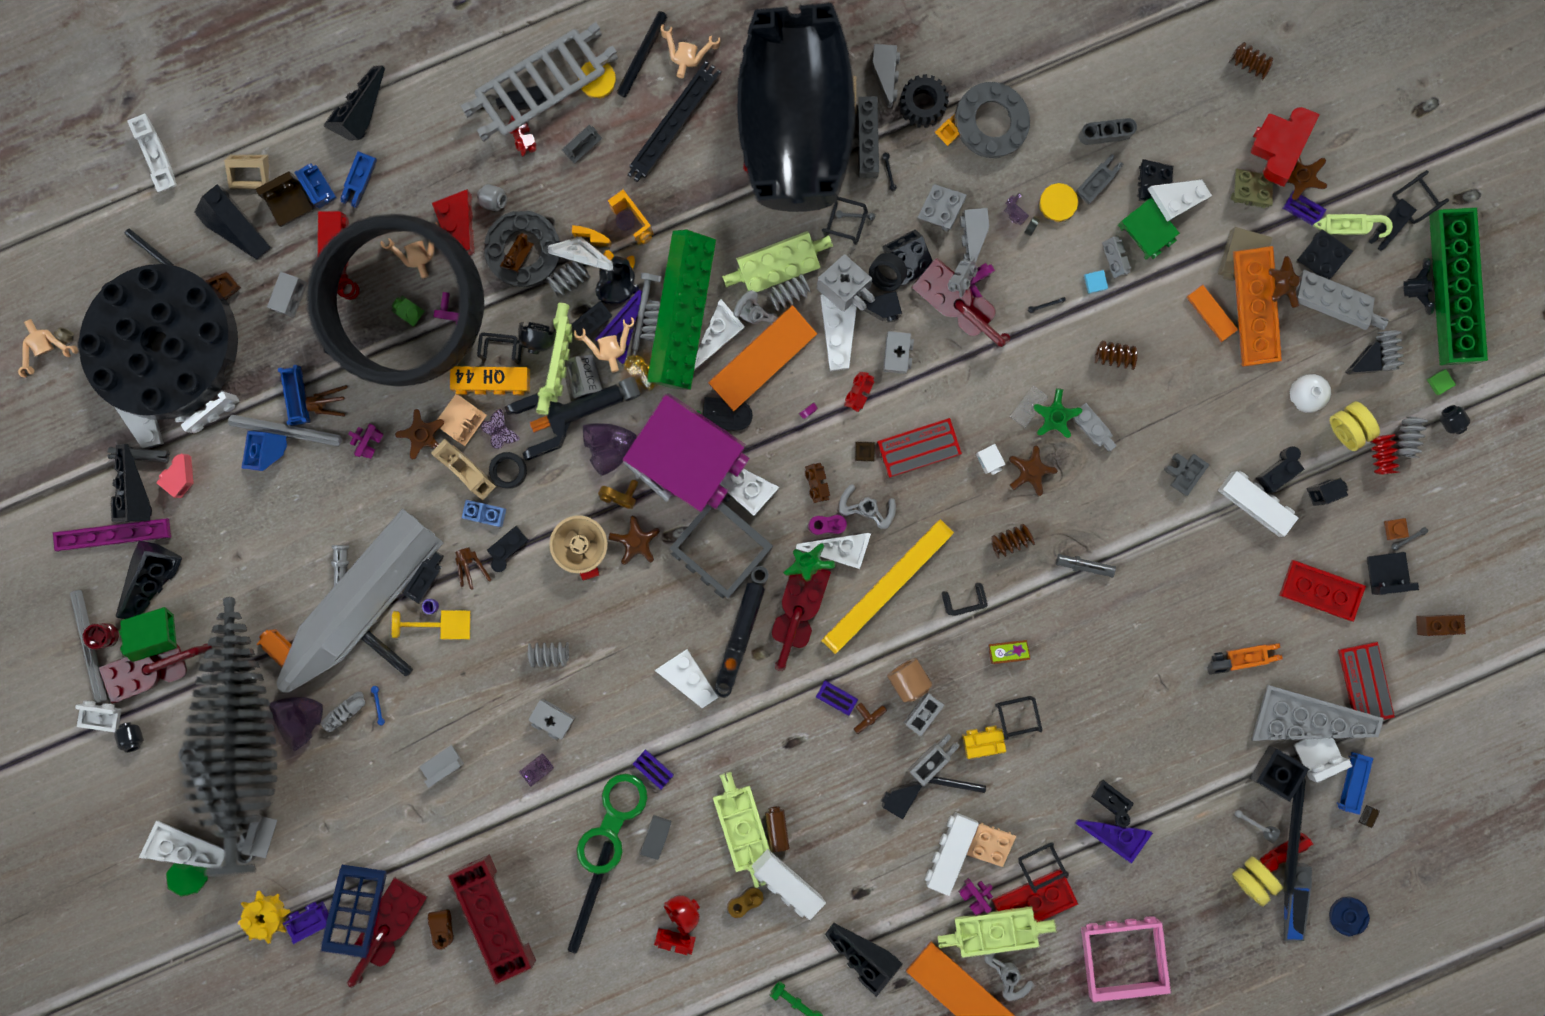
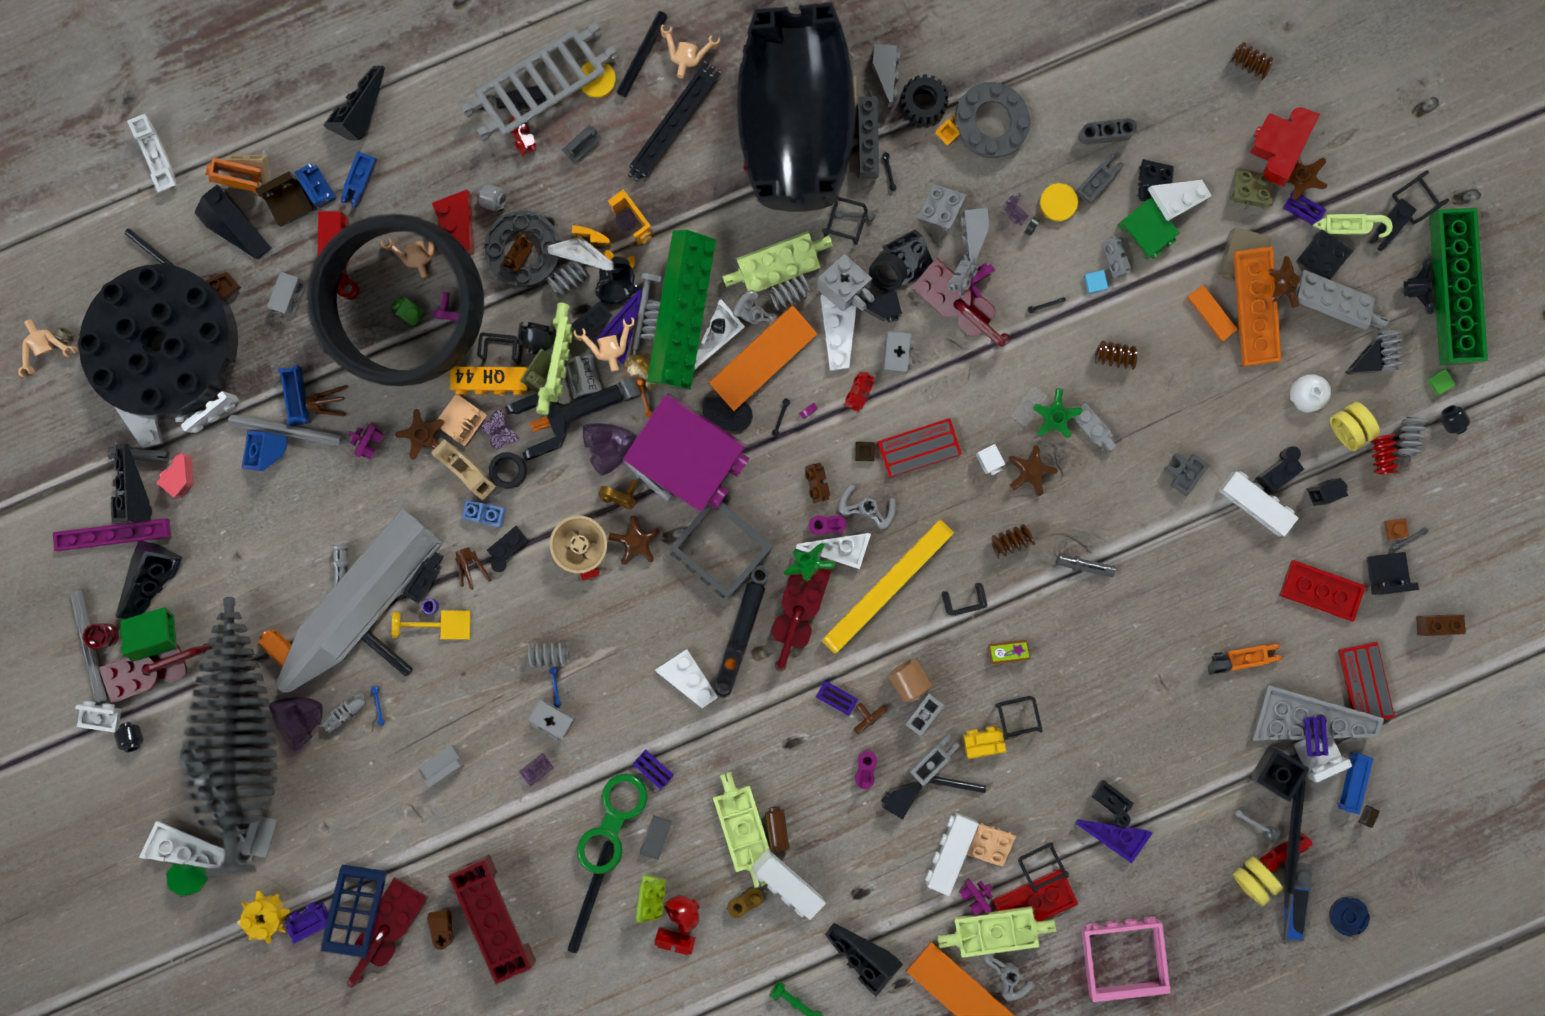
(233, 174): none -> orange window
(537, 373): none -> olive hinge
(557, 703): none -> blue hinge
(640, 383): none -> orange hinge
(650, 899): none -> lime bracket
(718, 326): none -> black hinge
(749, 490): white wing -> none
(775, 432): none -> black hinge
(865, 774): none -> magenta piece
(1316, 736): none -> dark purple tile

